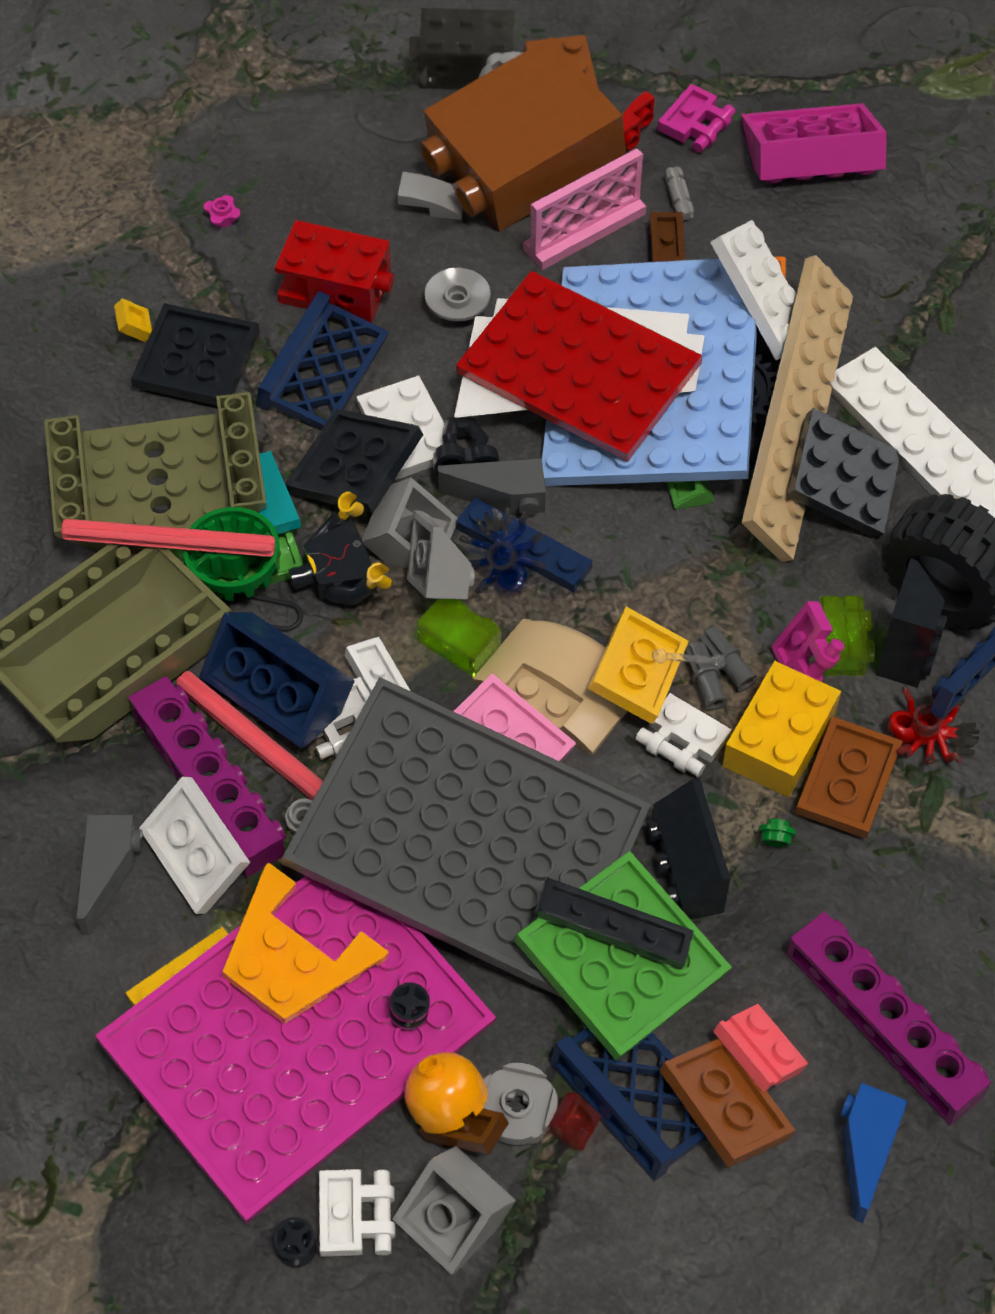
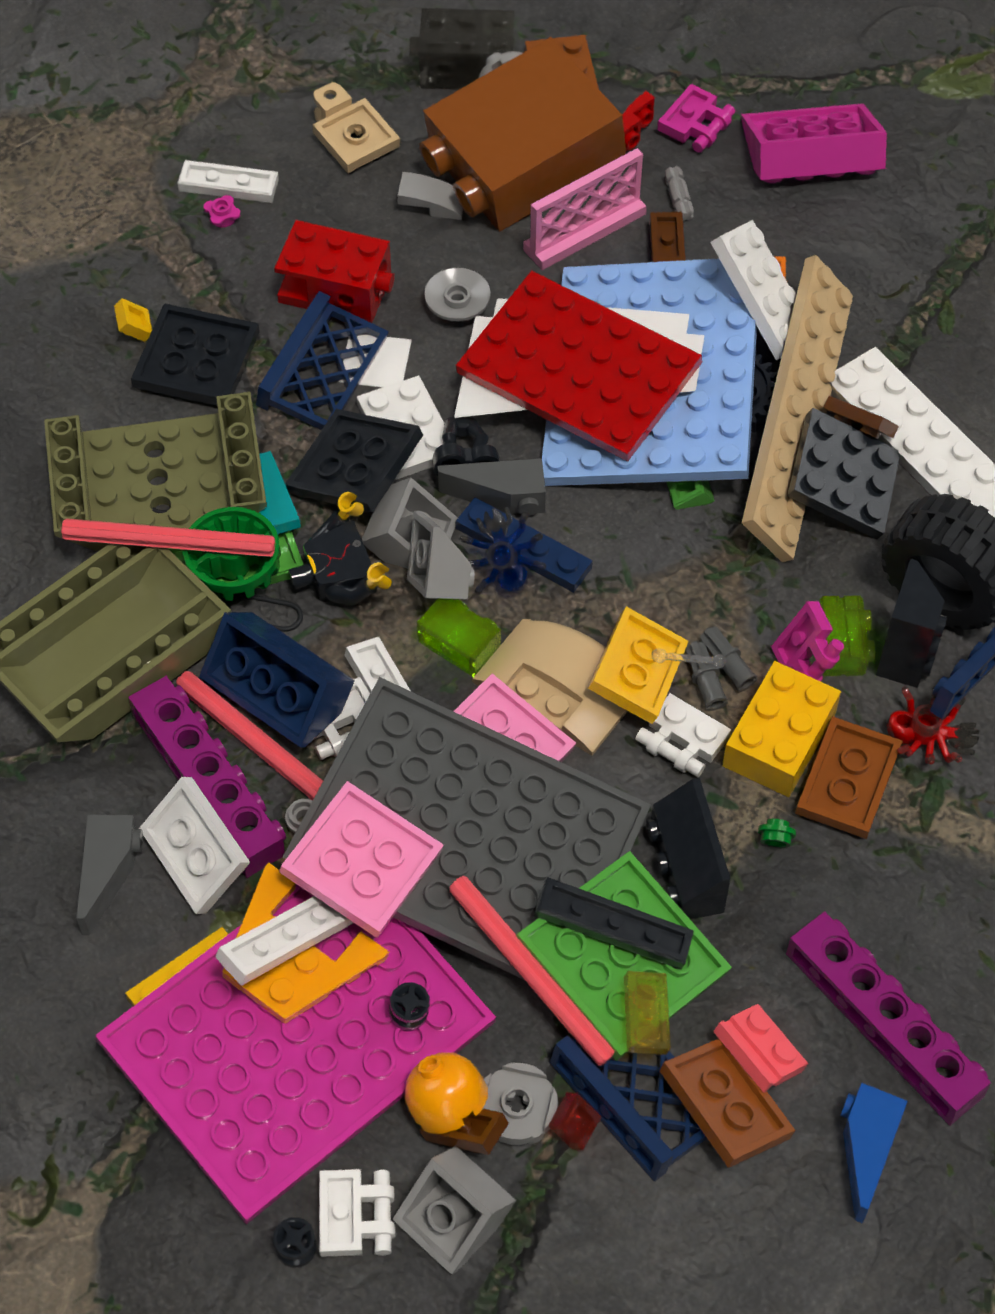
(228, 180): none -> white tile
(280, 939): none -> white plate
(340, 118): none -> tan plate
(361, 859): none -> bright pink plate
(388, 364): none -> white sticker
(531, 970): none -> coral axle
(647, 1012): none -> clear yellow plate
(870, 423): none -> reddish brown plate

